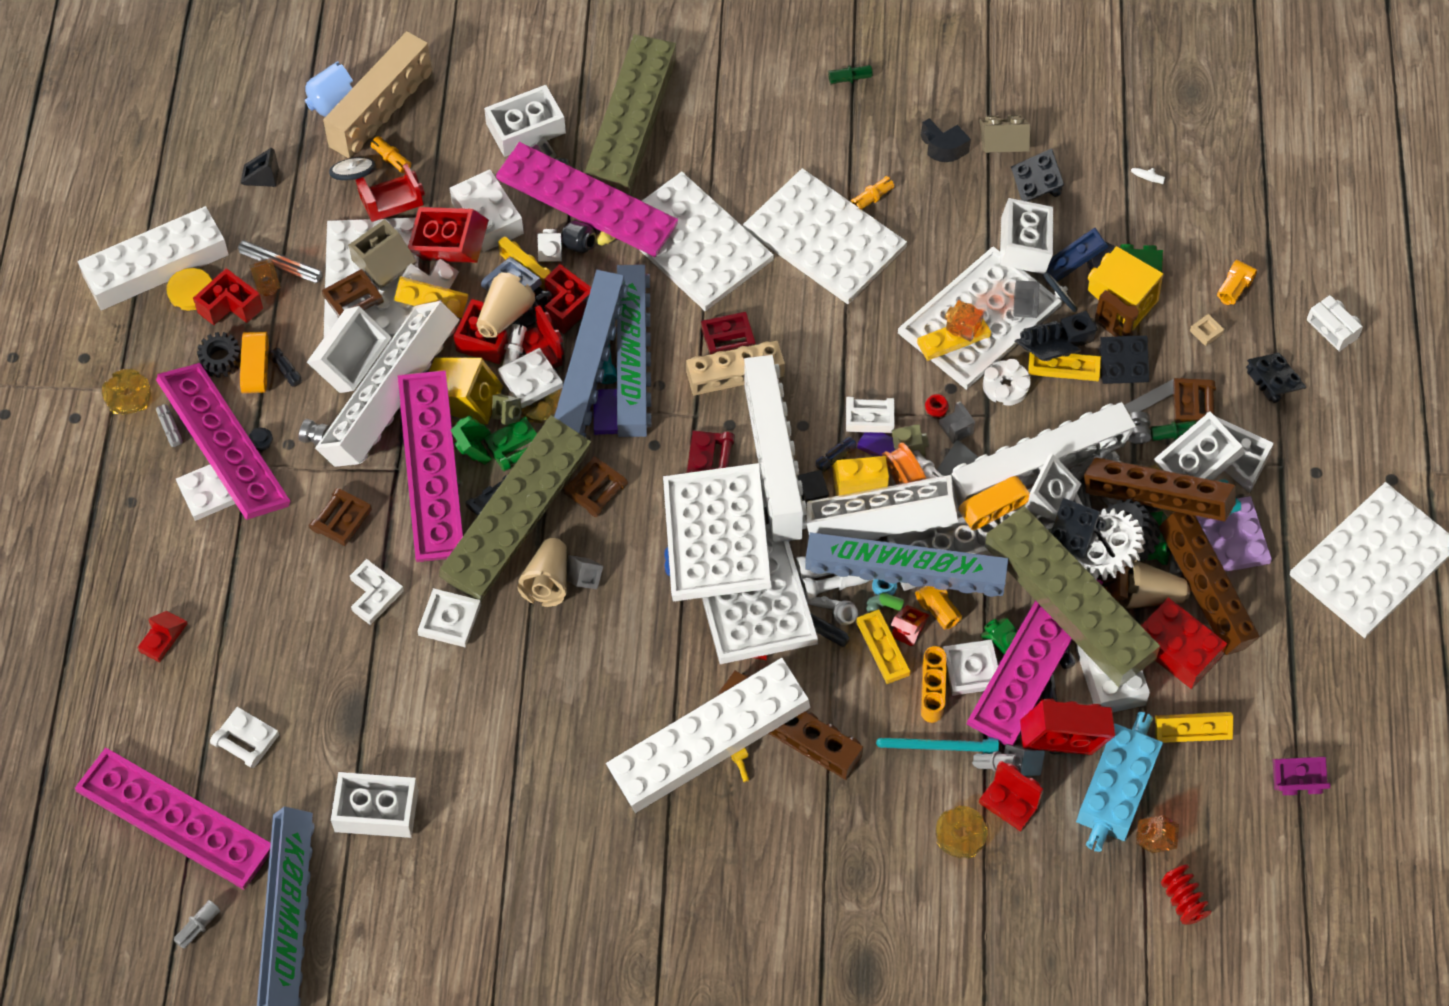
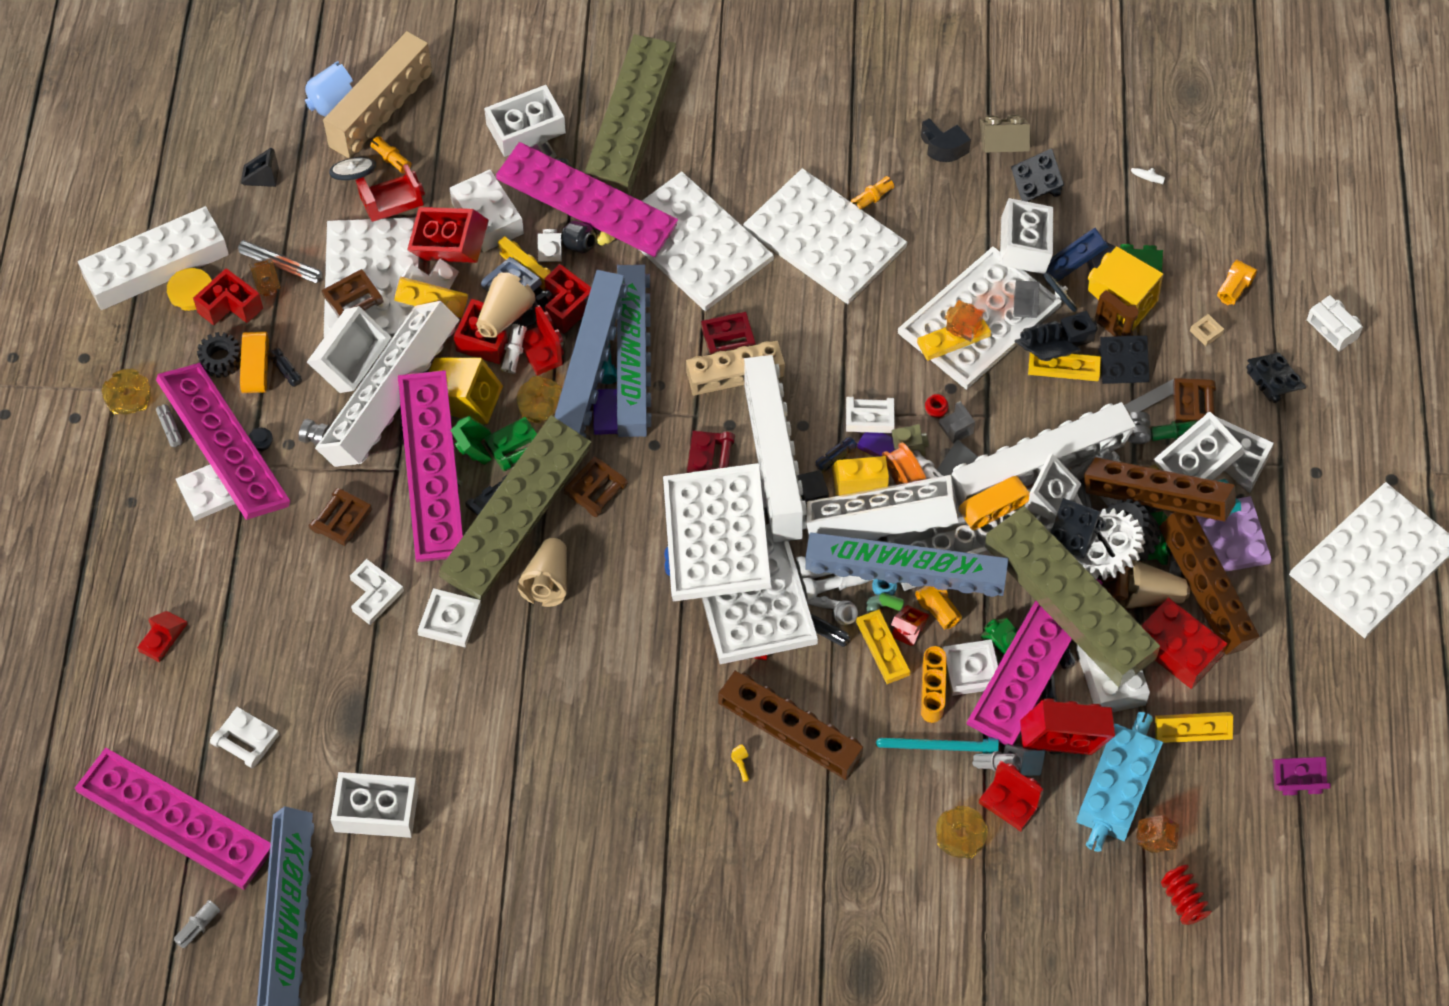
(381, 253): dark tan slope -> none
(506, 408): olive bracket -> none
(530, 377): white plate -> none
(583, 572): flat silver panel -> none
(708, 735): white brick -> none
(849, 74): dark green axle -> none
(1011, 371): white plate -> none

